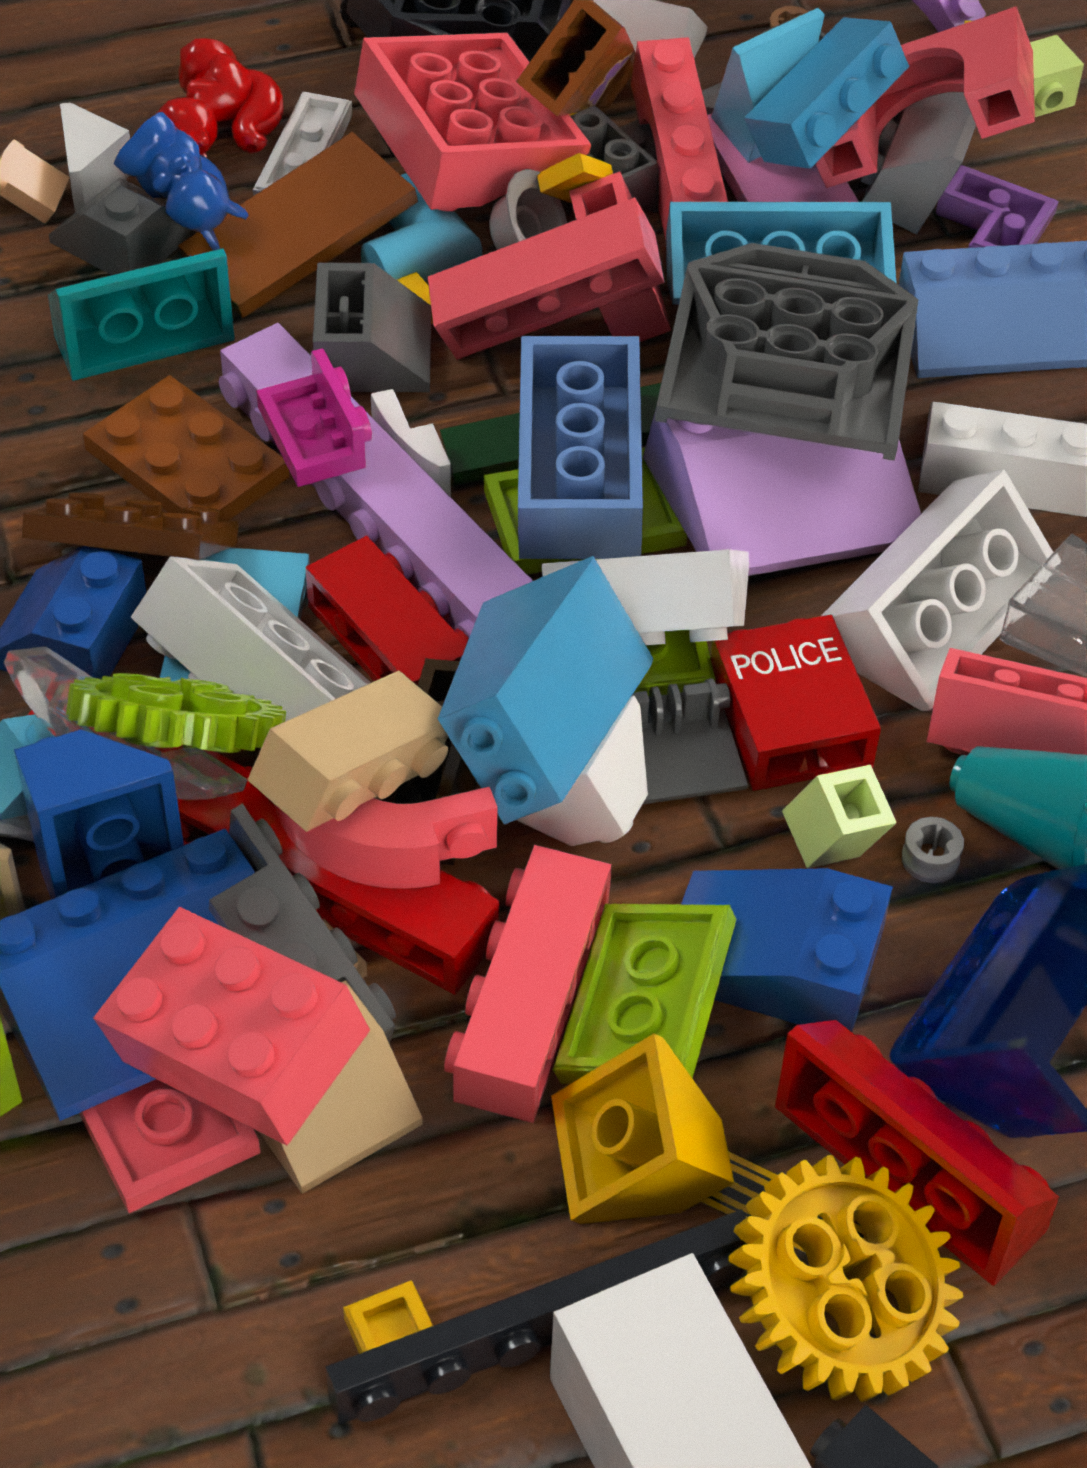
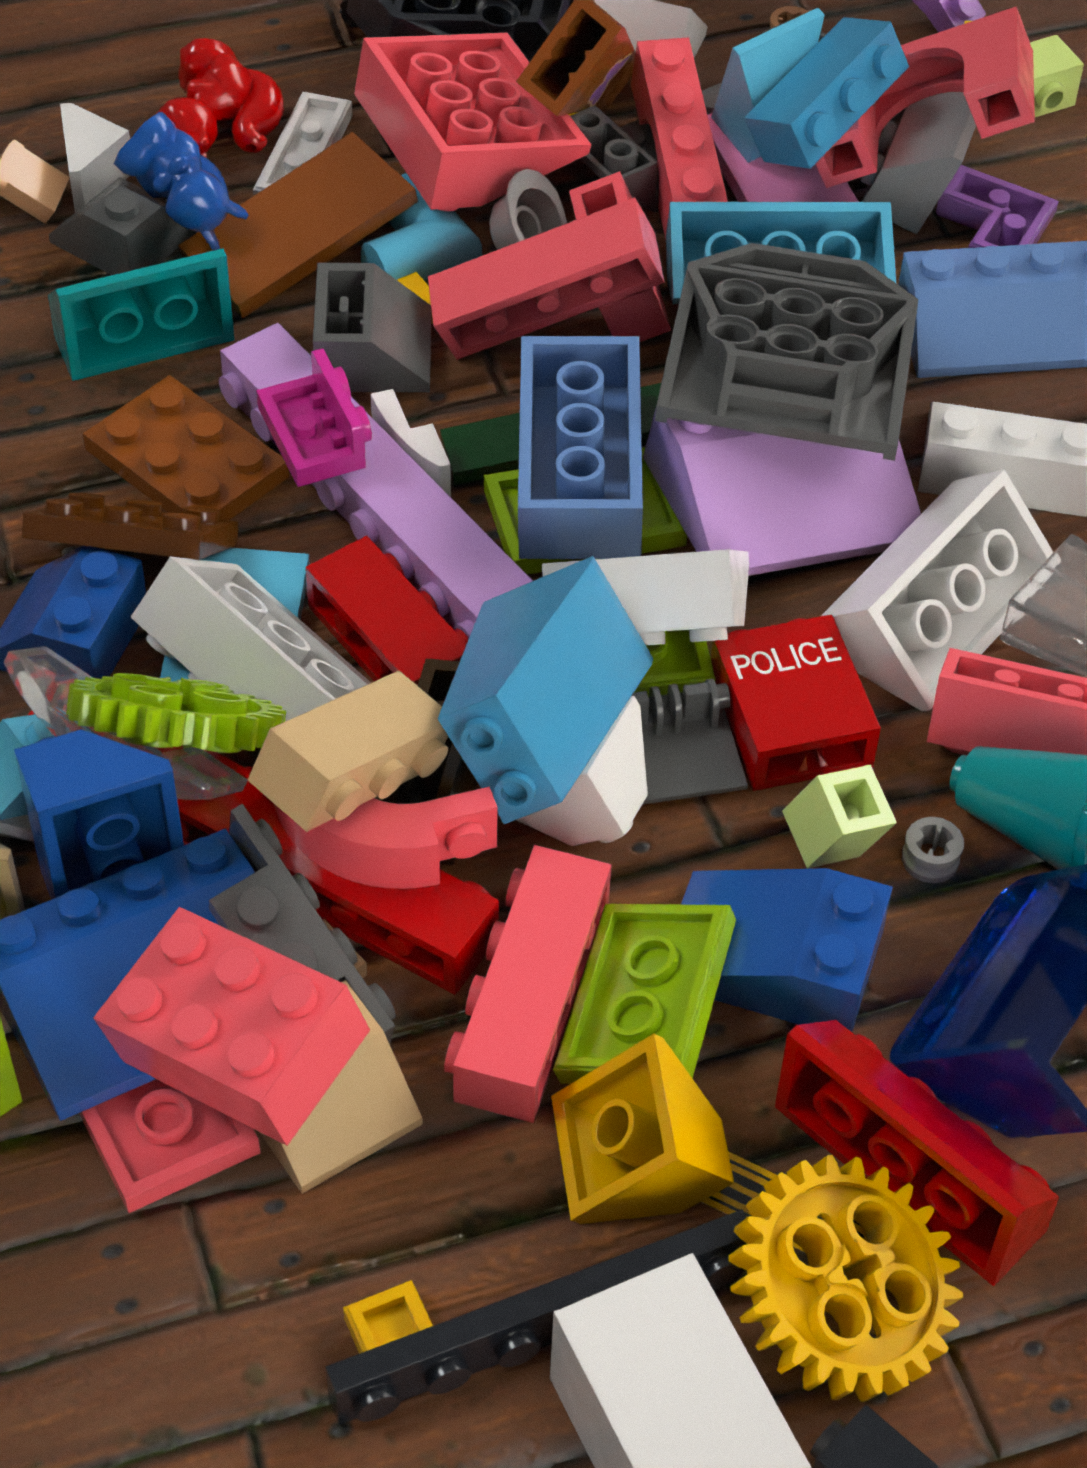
(570, 174): yellow tile -> none

